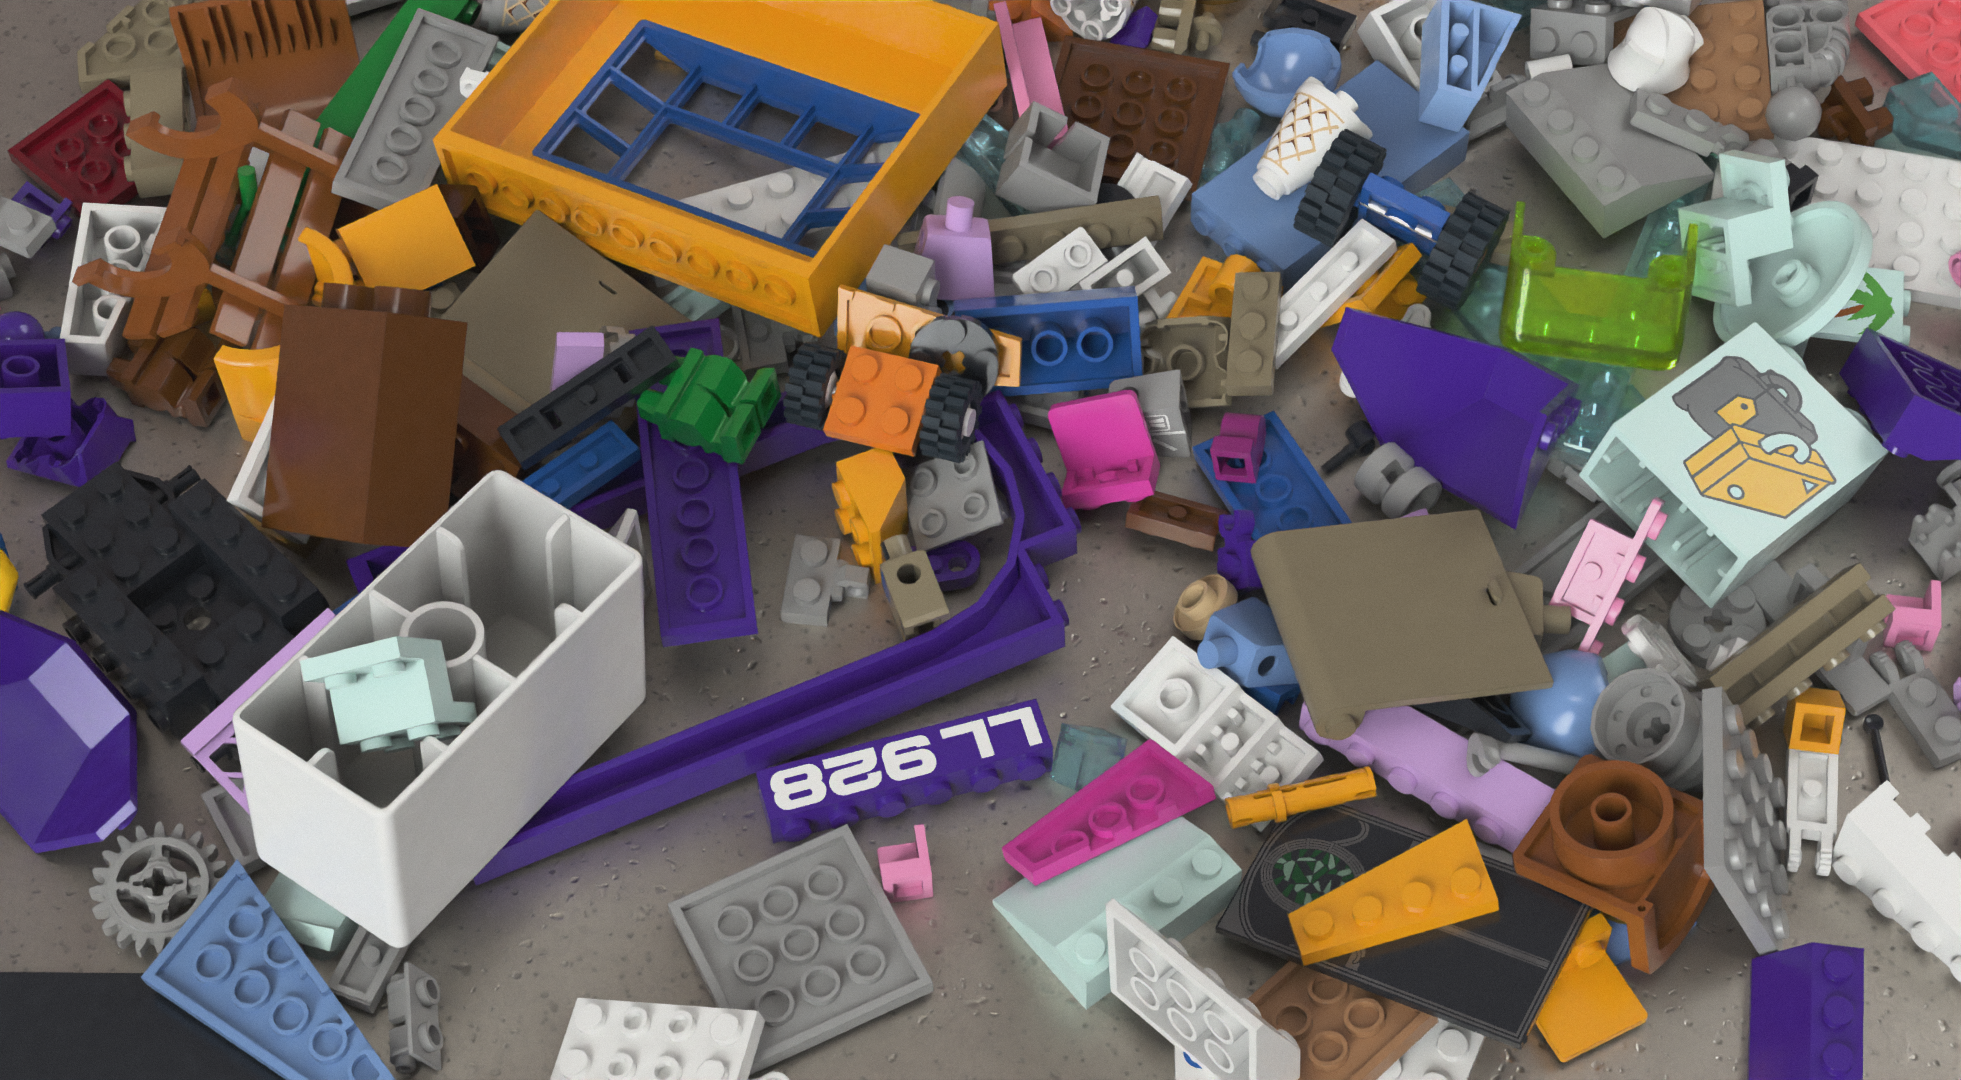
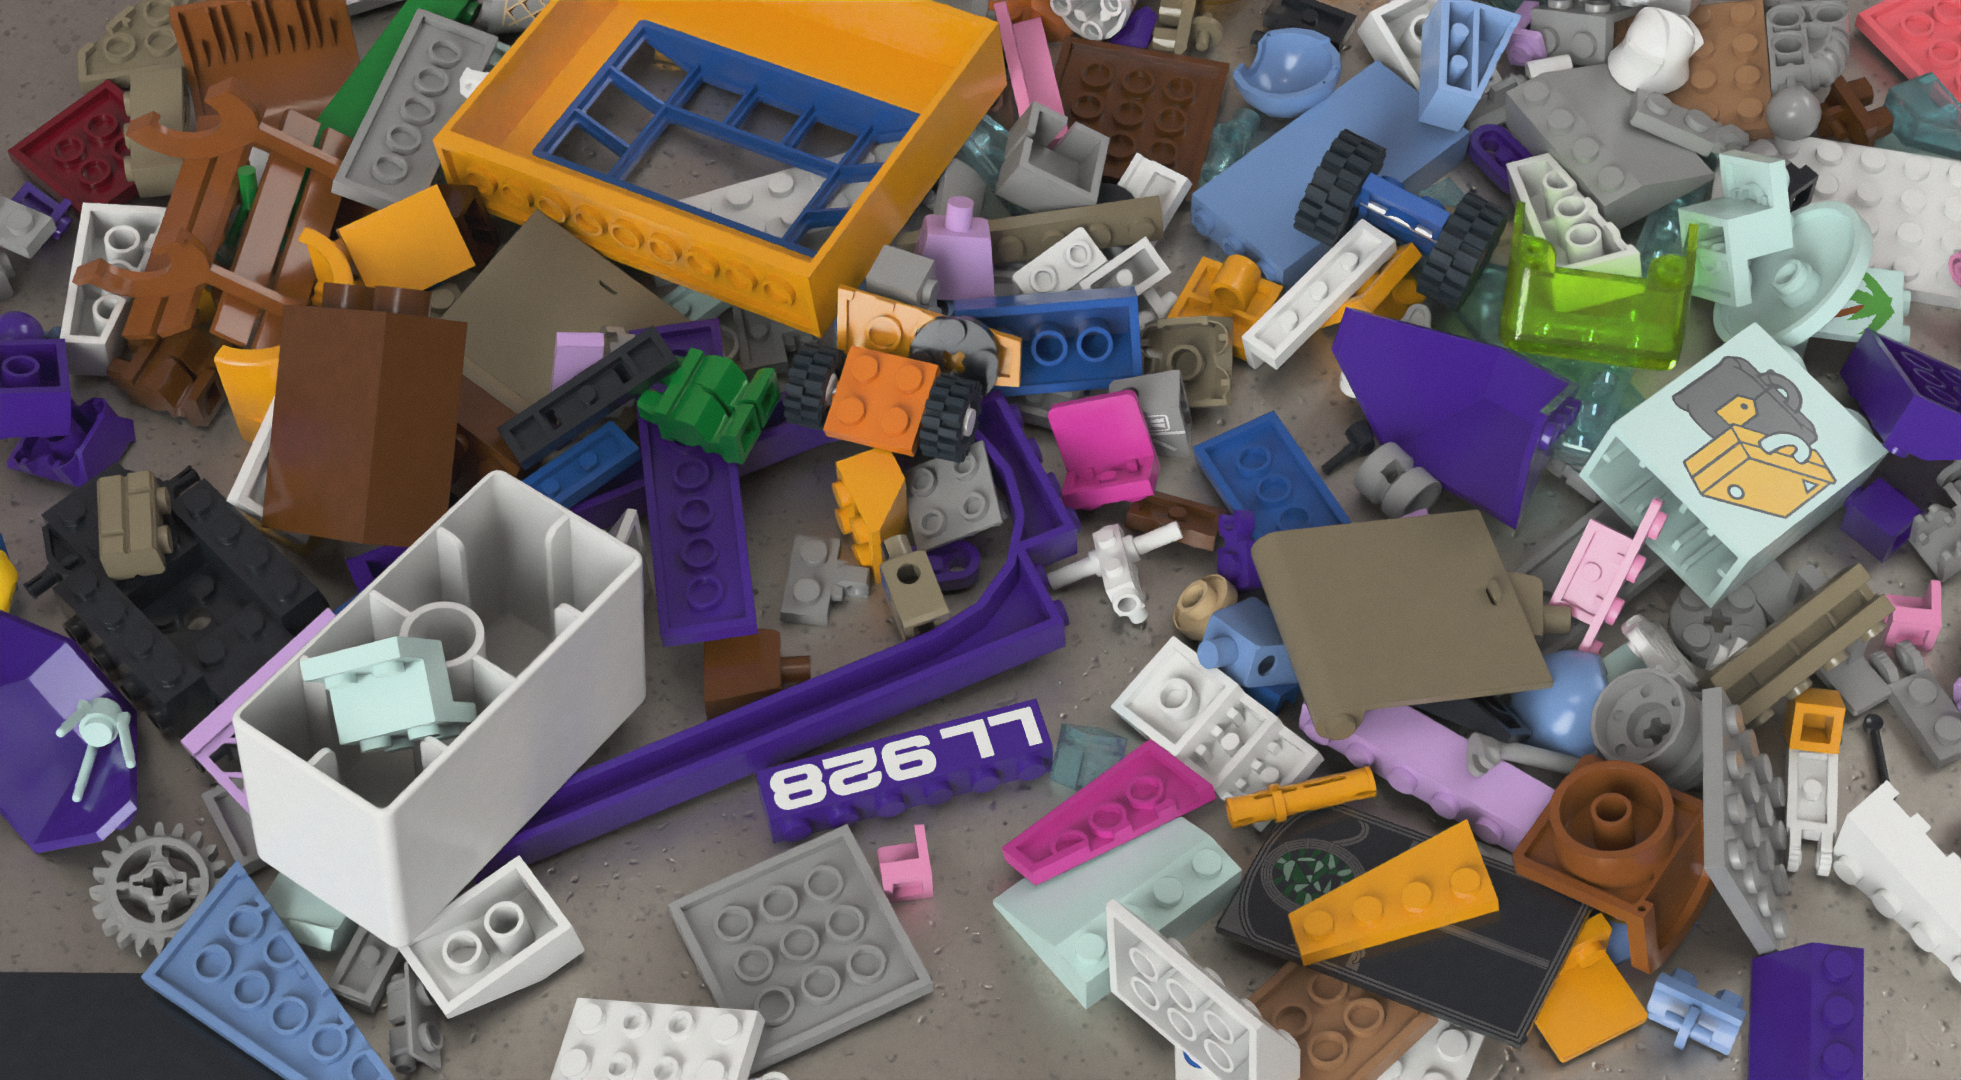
(99, 726): none -> light aqua plant
(132, 525): none -> dark tan brick
(492, 941): none -> white slope
(748, 670): none -> reddish brown torso
(1115, 561): none -> white piece
(1241, 438): magenta leg -> none
(1253, 334): dark tan plate -> none
(1304, 137): white cone -> none
(1505, 149): none -> dark purple plate
(1524, 43): none -> lavender bracket
(1568, 219): none -> white wedge
(1694, 1012): none -> medium blue hips
(1879, 518): none -> dark purple brick

